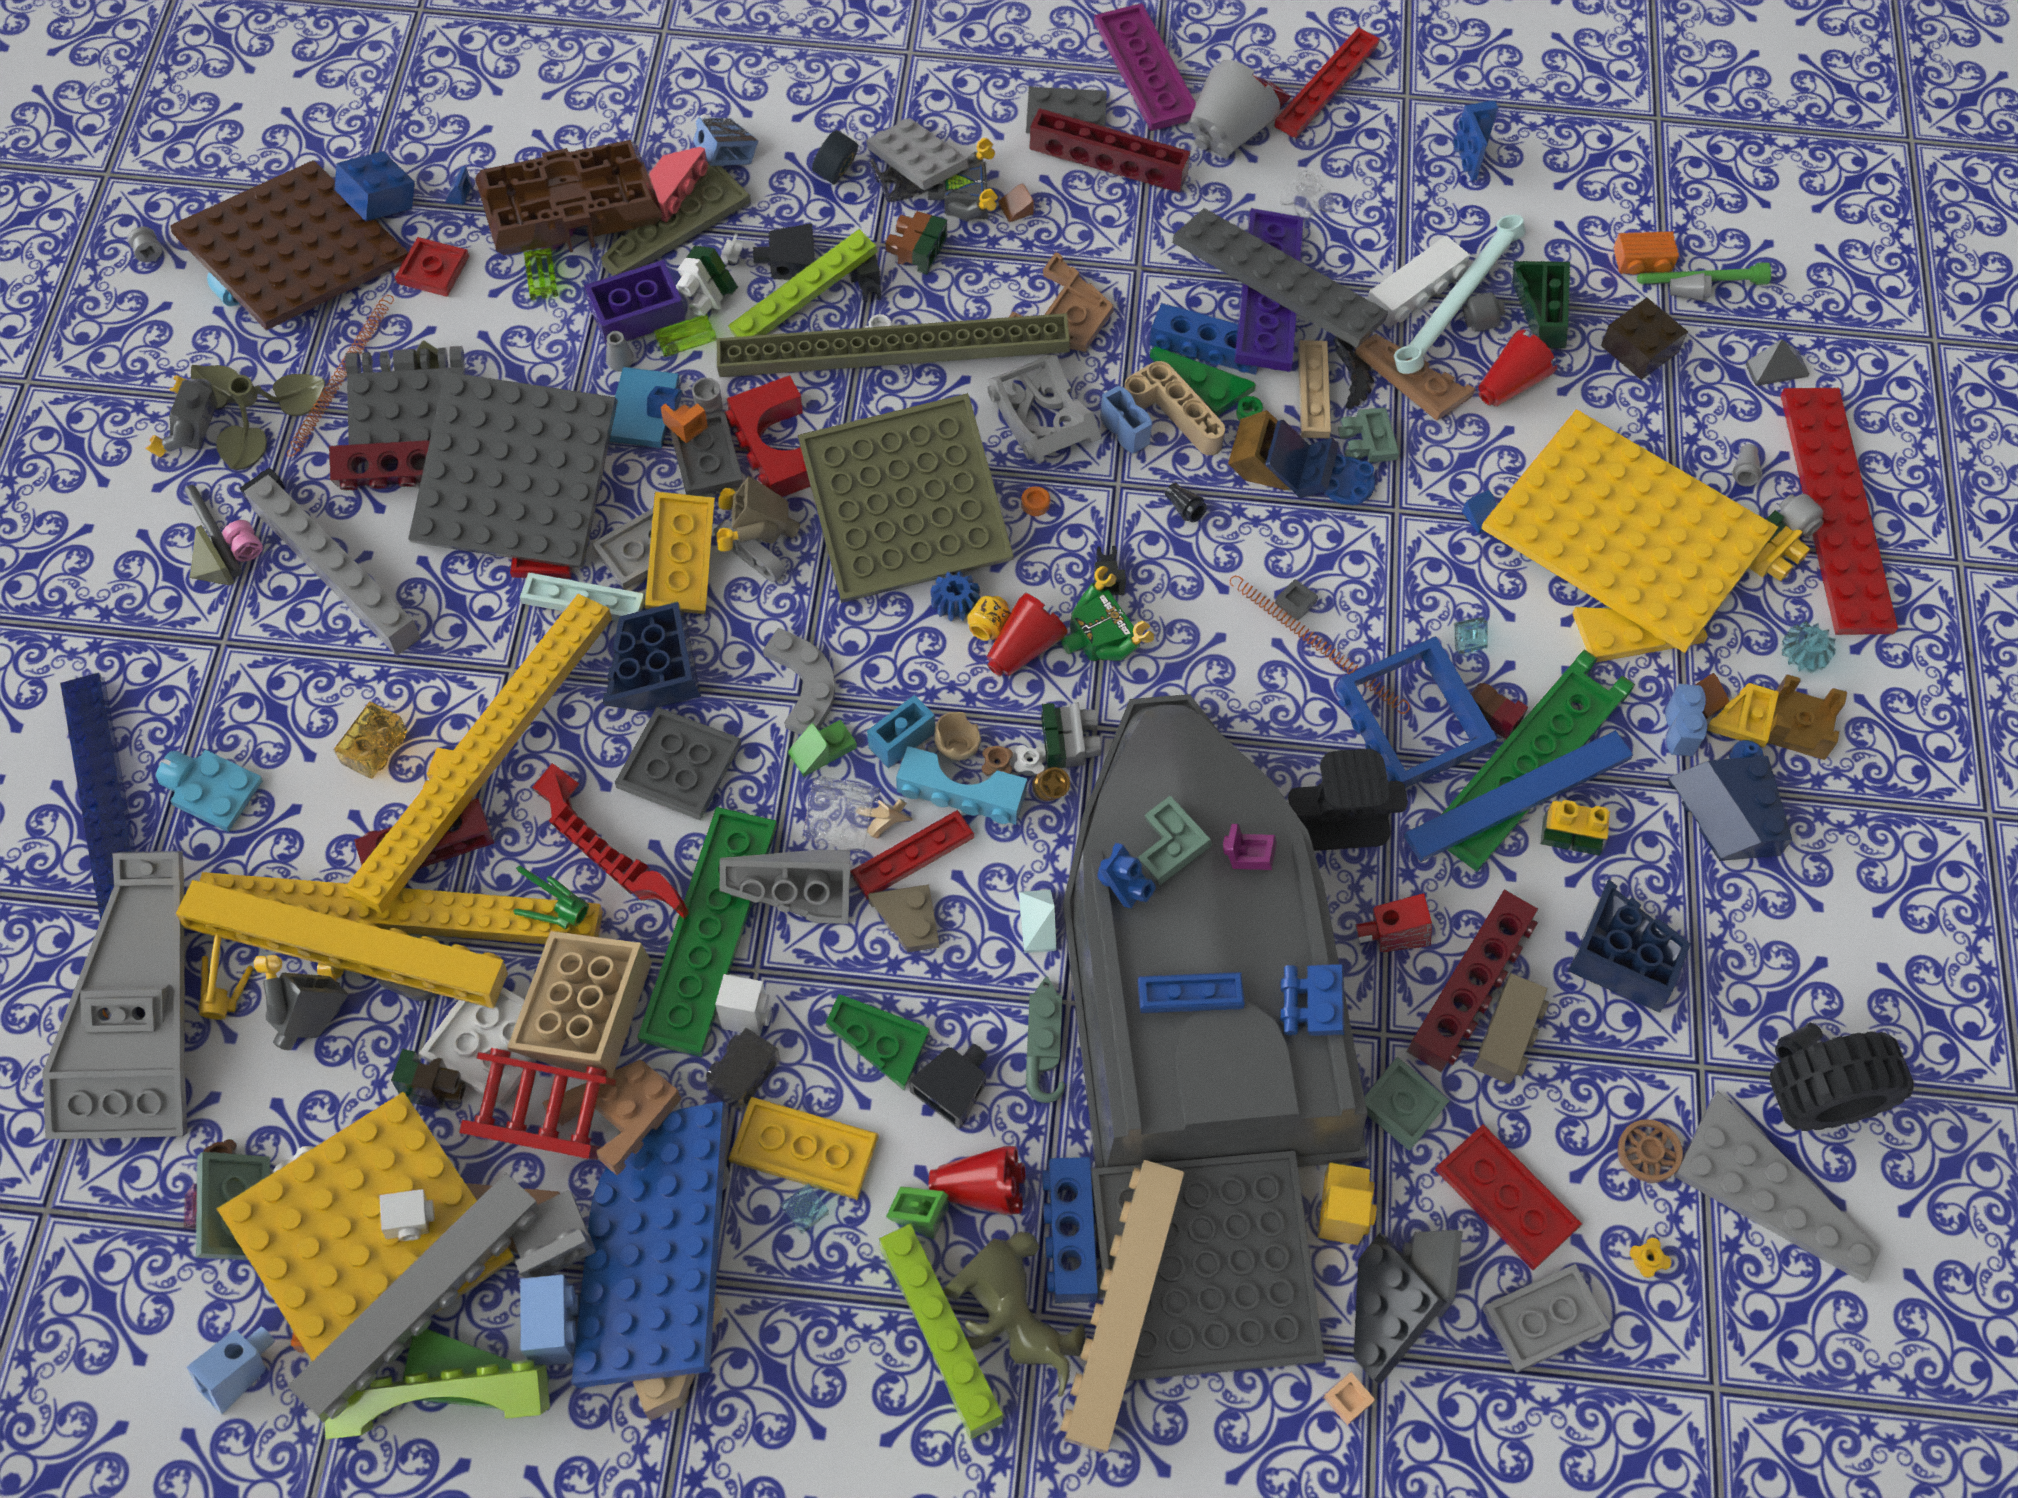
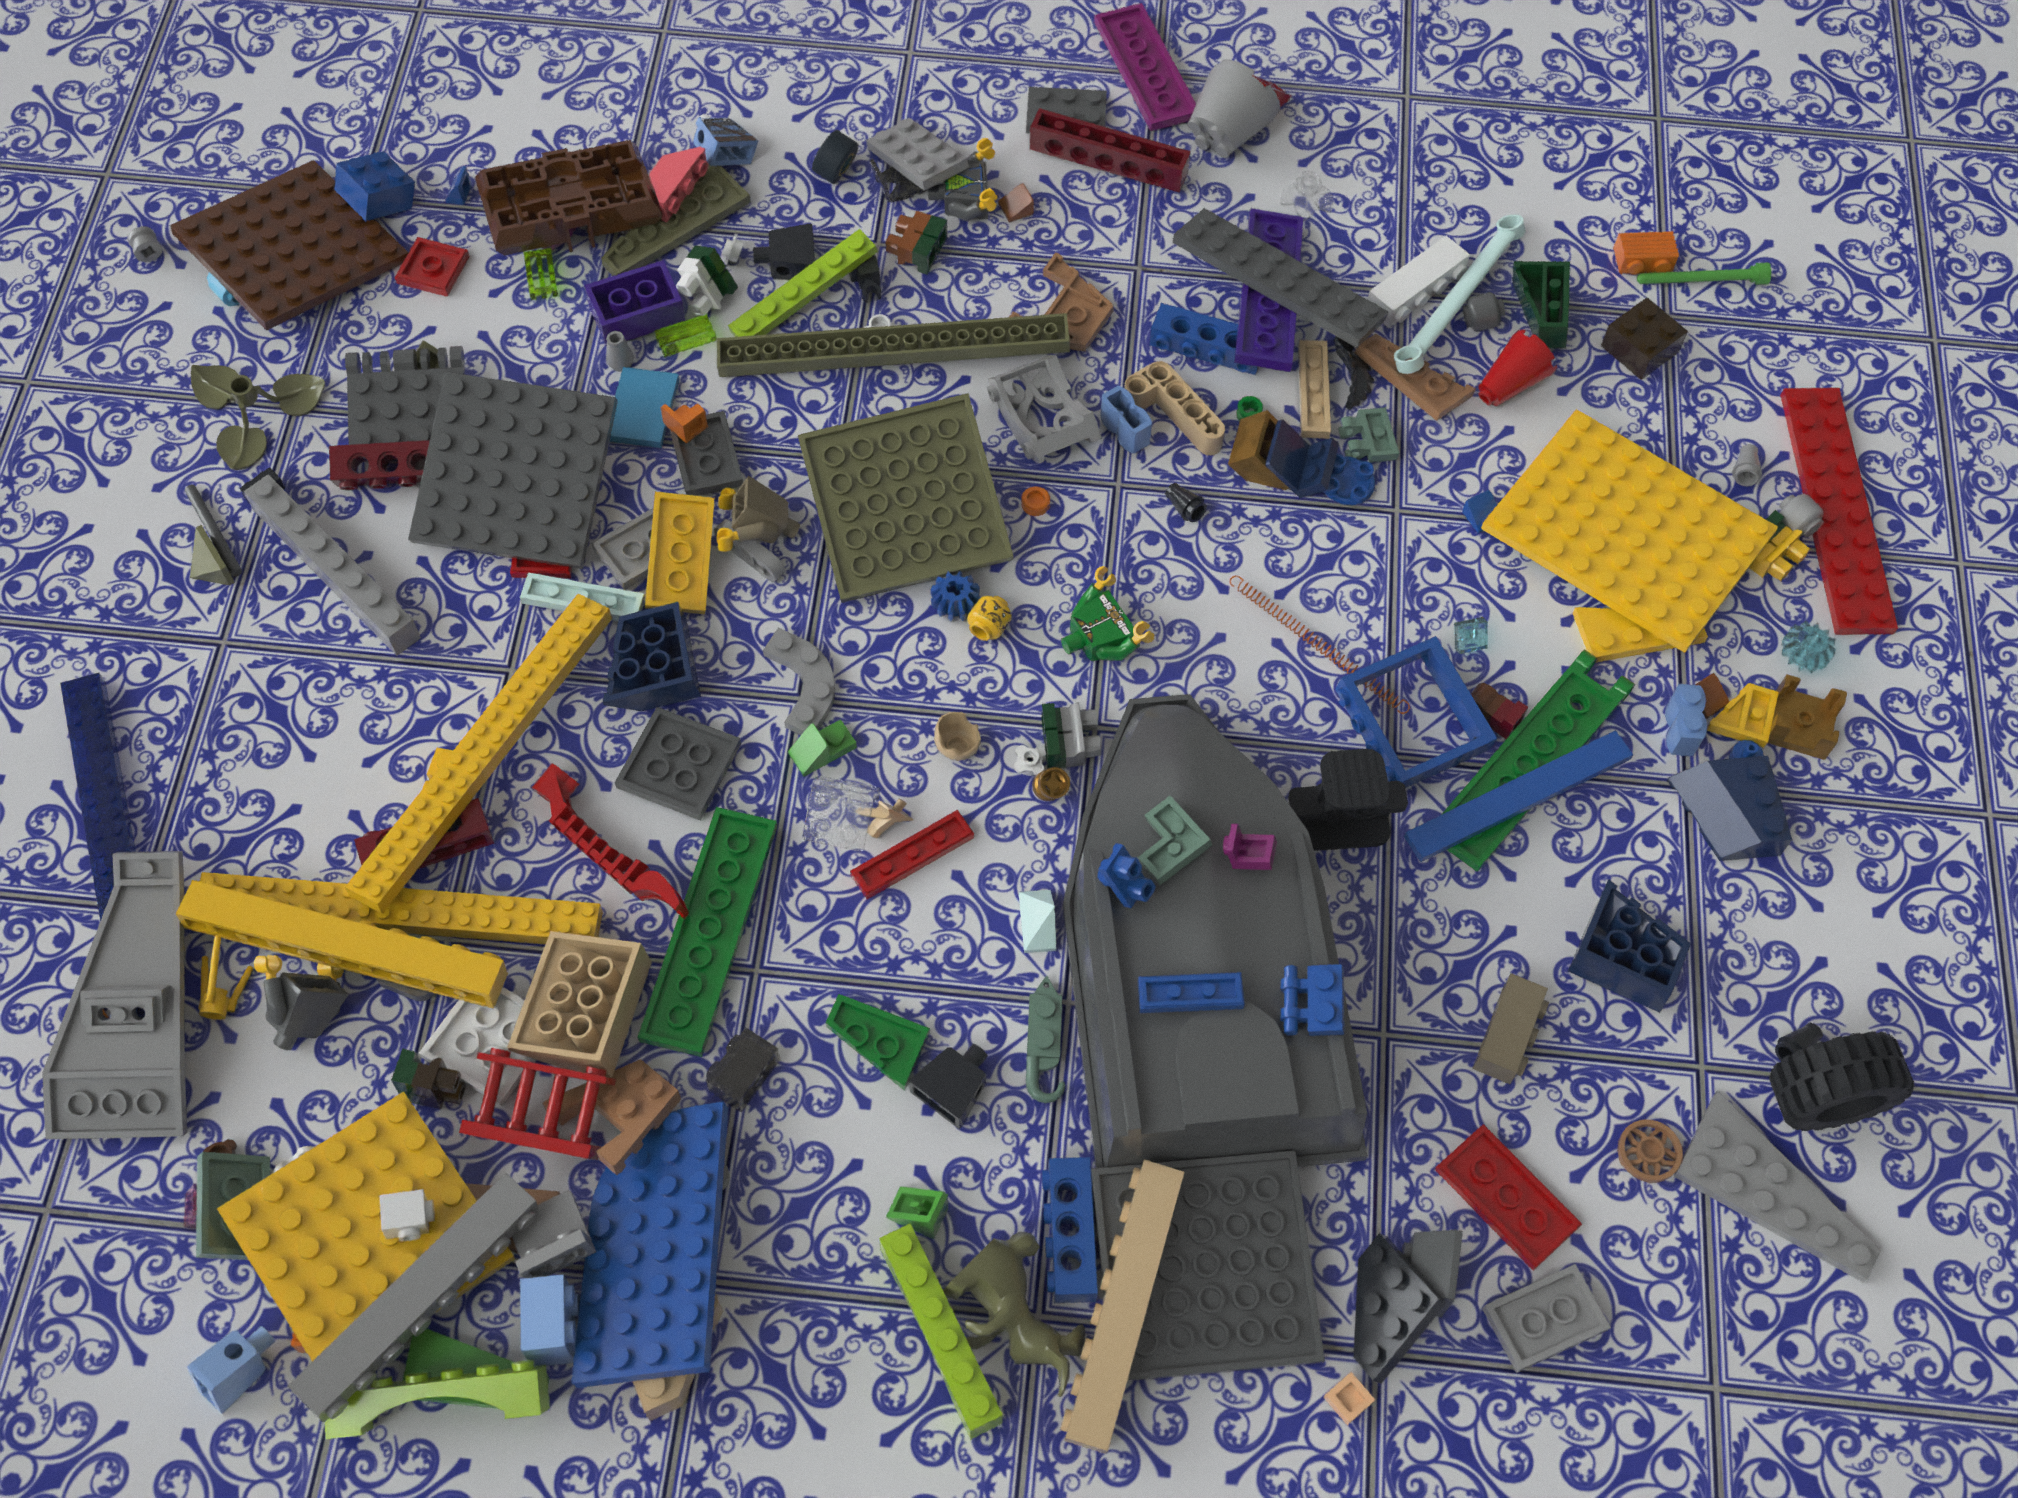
(188, 416): dark grey torso -> none
(208, 786): medium azure plate -> none
(242, 540): bright pink wheel -> none
(343, 380): piece -> none
(364, 737): clear yellow brick -> none
(569, 907): green plant -> none
(661, 396): blue slope -> none
(708, 395): light grey wheel -> none
(743, 1004): white brick -> none
(754, 413): red arch -> none
(797, 882): light grey wedge -> none
(804, 1148): yellow tile -> none
(804, 1208): clear light blue plate -> none
(903, 727): dark azure brick -> none
(908, 915): dark tan wing -> none
(983, 1181): red cone -> none
(996, 798): medium azure arch -> none
(997, 753): medium nougat plate -> none
(1024, 636): red cone -> none
(1110, 562): pearl dark grey piece -> none
(1215, 387): green wing -> none
(1296, 599): dark grey plate -> none
(1326, 82): red plate -> none
(1346, 1204): yellow brick -> none
(1398, 925): red torso -> none
(1404, 1103): sand green plate -> none
(1429, 1043): dark red brick -> none
(1474, 135): blue bracket -> none
(1586, 825): yellow hips -> none
(1643, 1264): yellow plate -> none
(1693, 286): light grey cone -> none
(1777, 364): dark grey slope -> none

